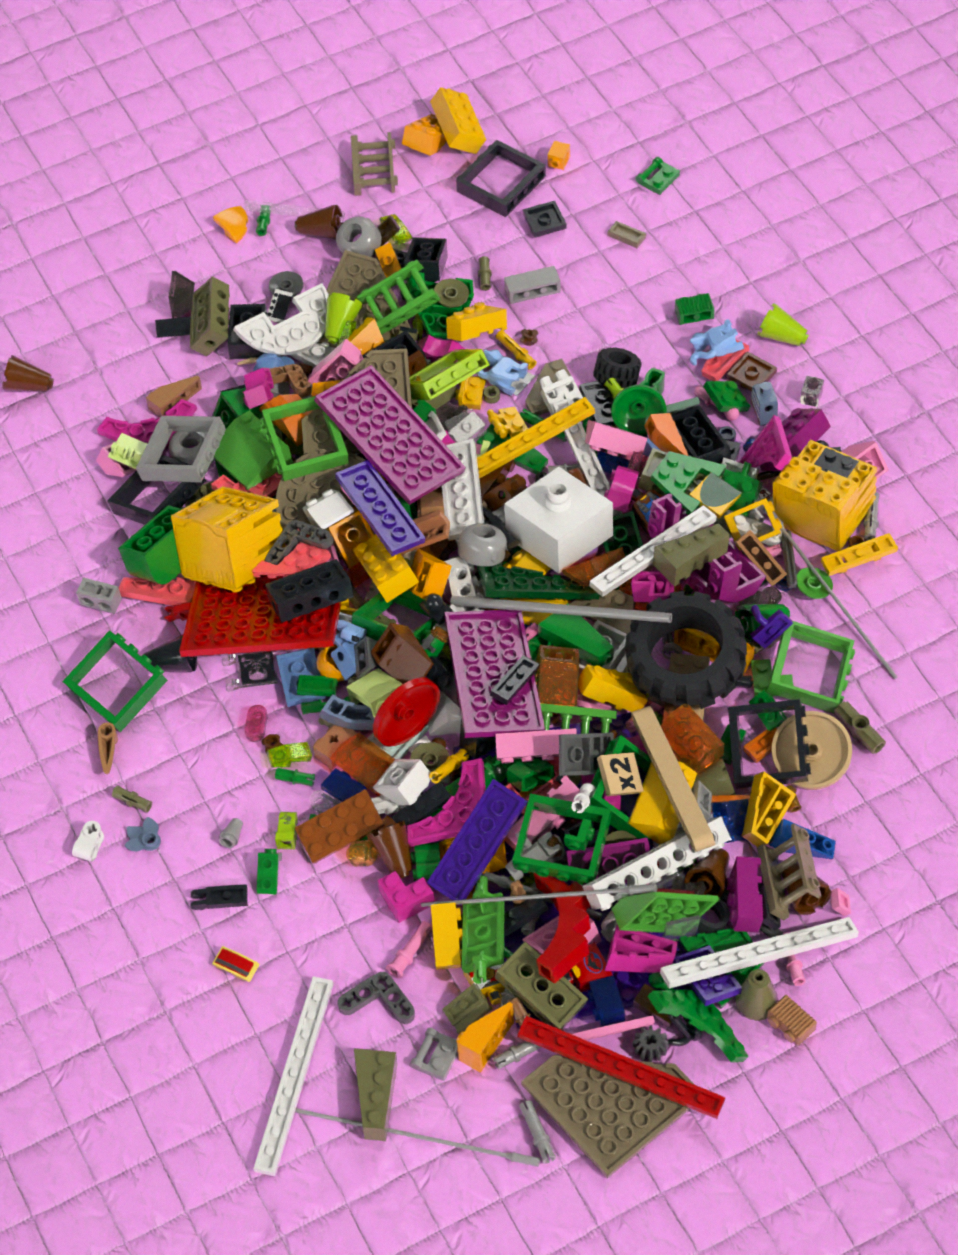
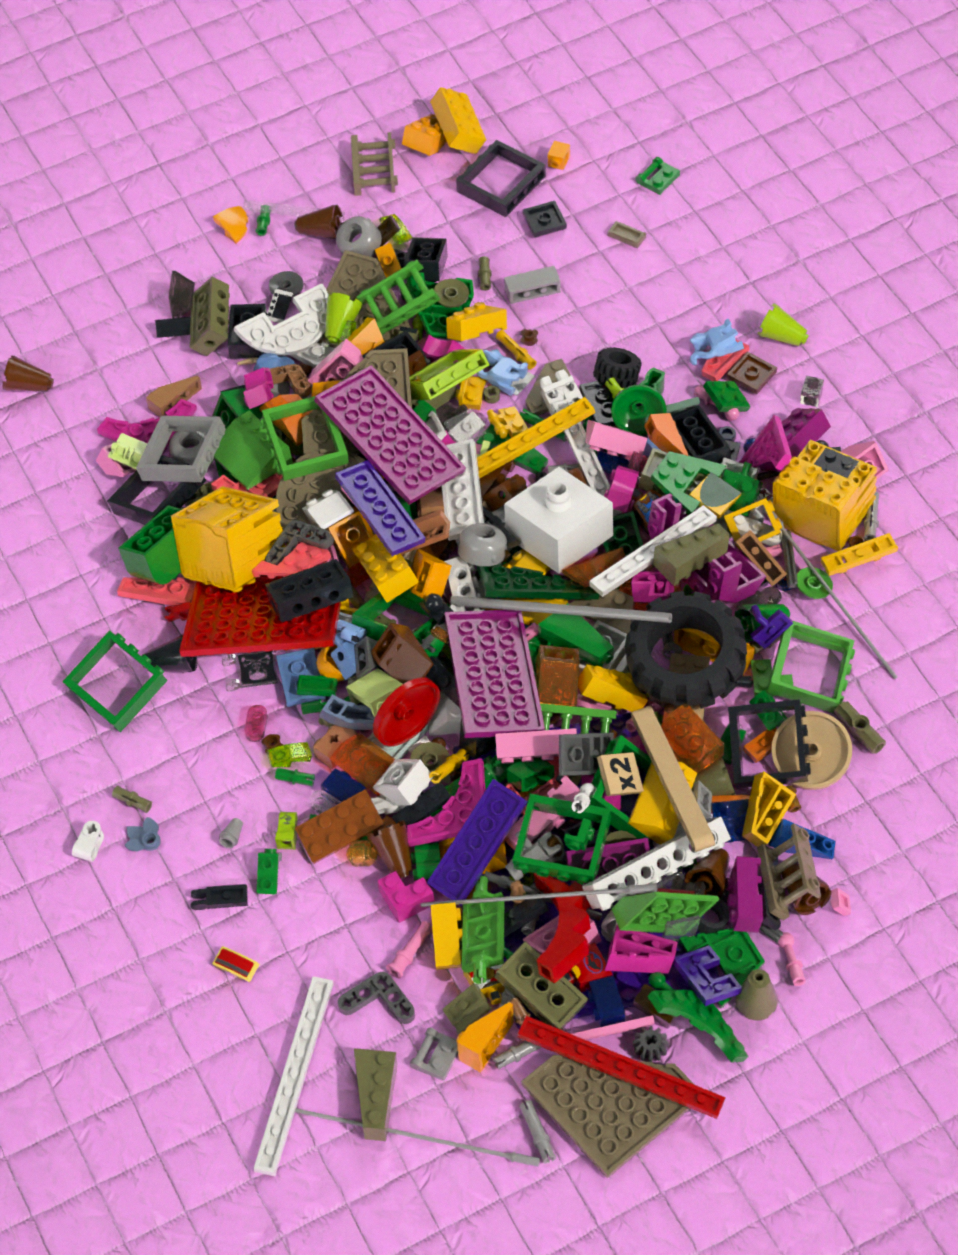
(99, 595): light grey brick -> none
(107, 745): medium nougat piece -> none
(514, 680): plate -> none
(687, 1030): black piece -> none
(694, 308): green brick -> none
(758, 952): white plate -> none
(761, 397): sand blue torso -> none
(791, 1020): medium nougat brick -> none

